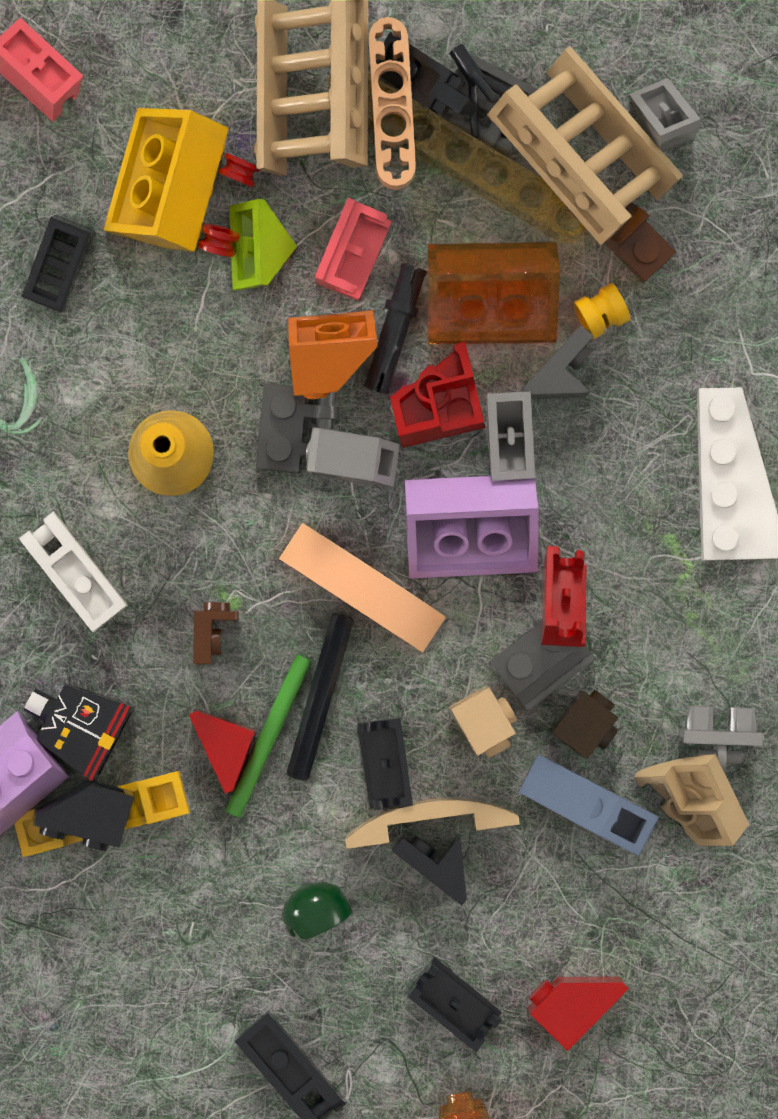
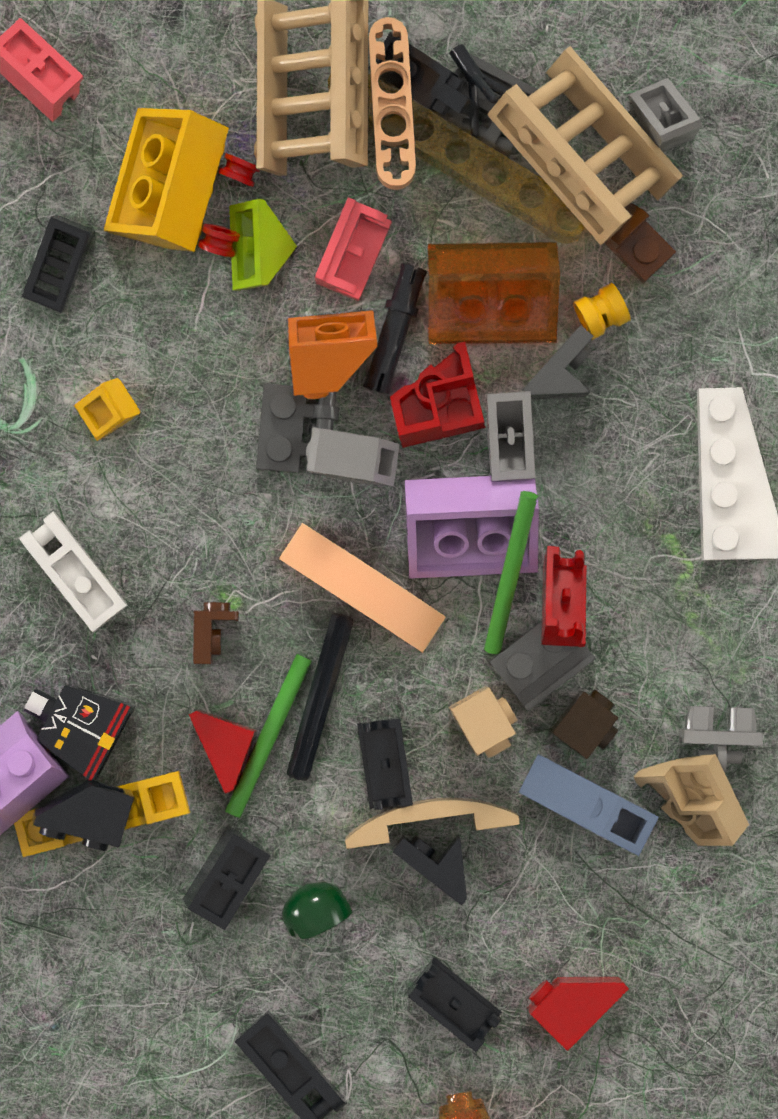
(107, 408): none -> yellow slope
(180, 467): yellow cone -> none
(226, 878): none -> black hinge
(510, 572): none -> bright green bar

